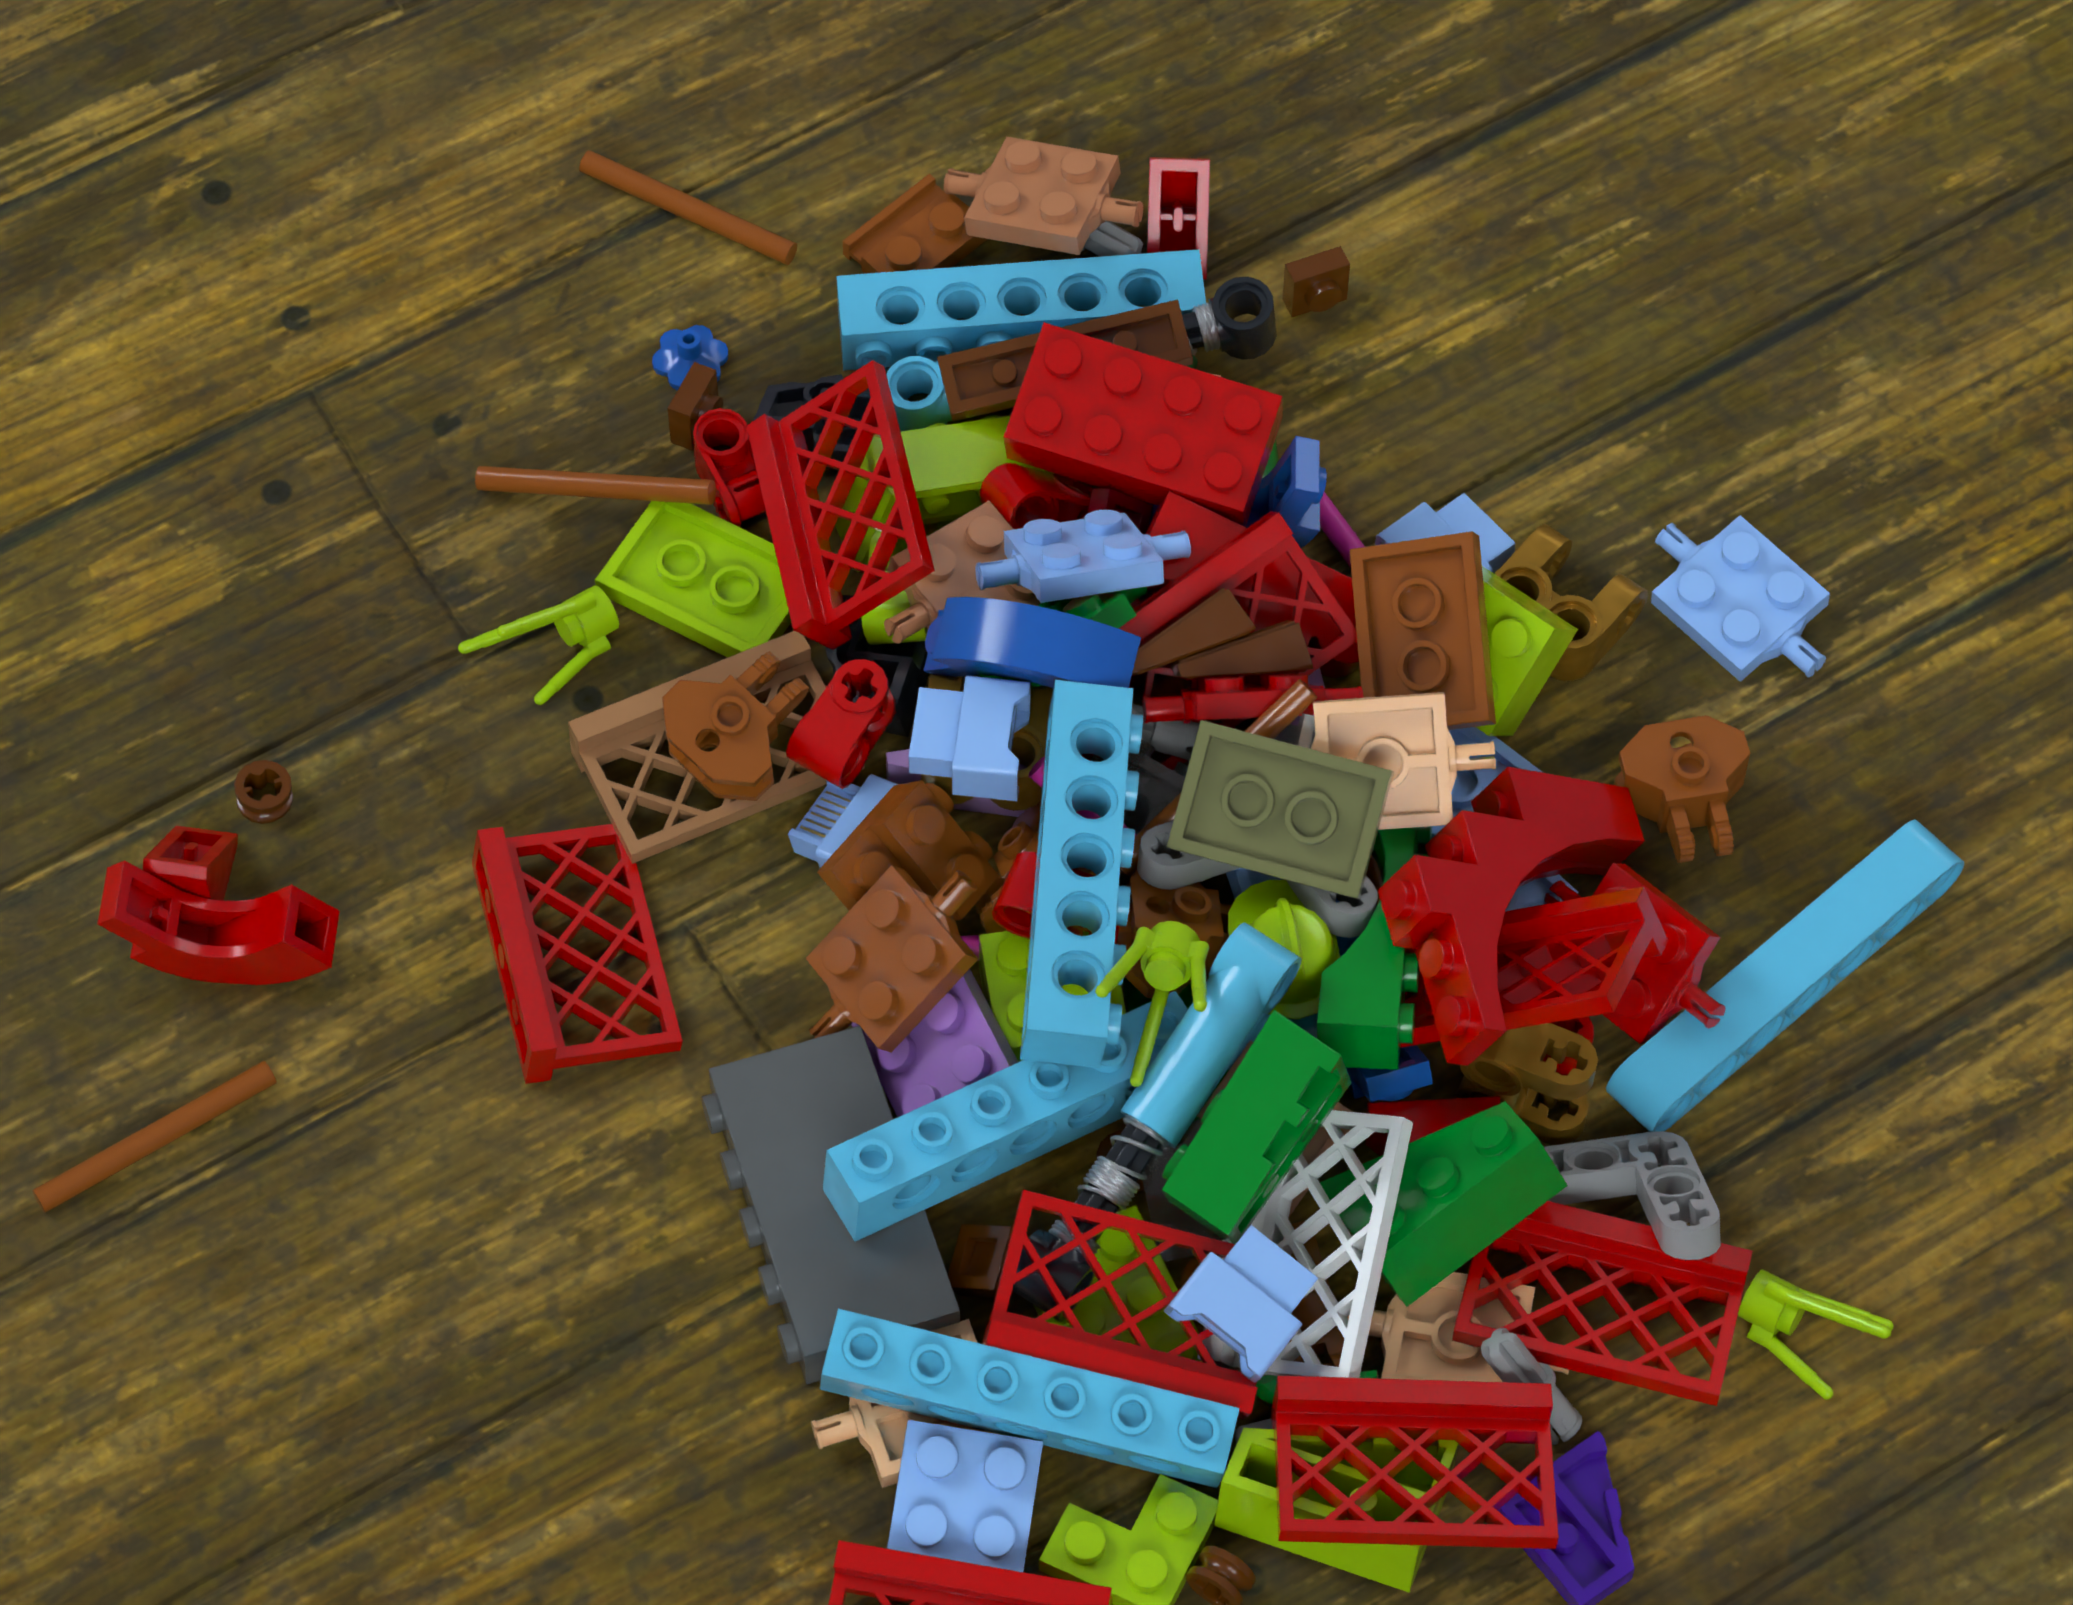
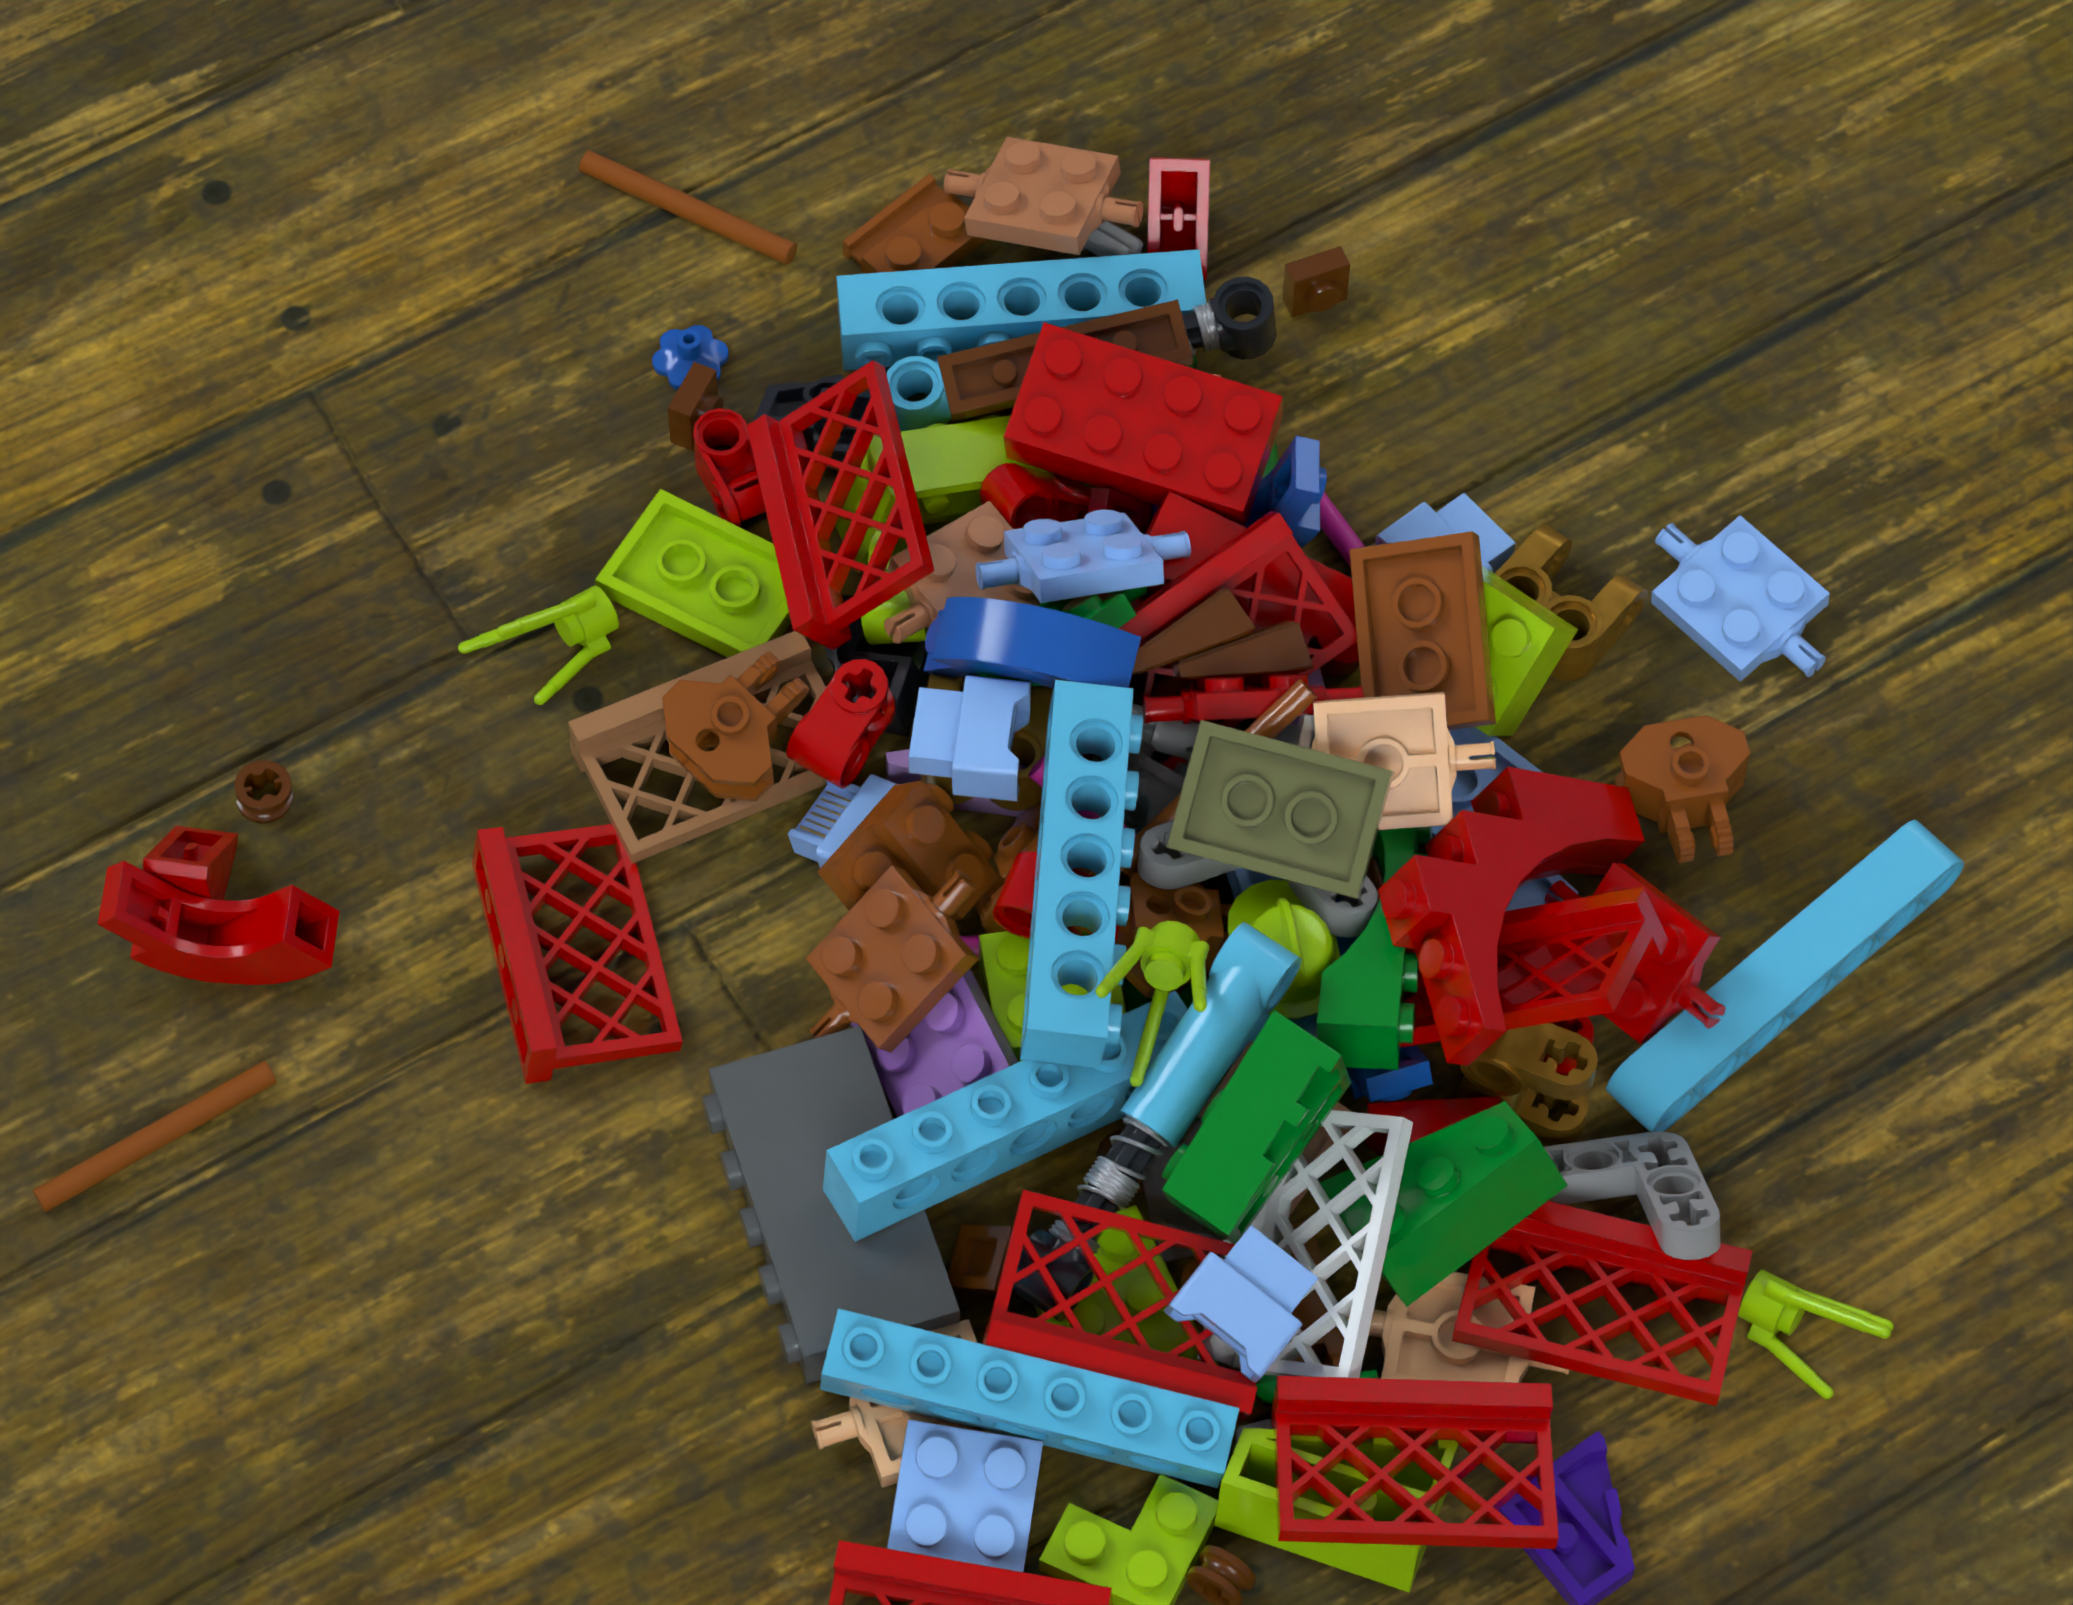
(595, 485): dark orange bar -> none
(1516, 1364): light grey axle -> none

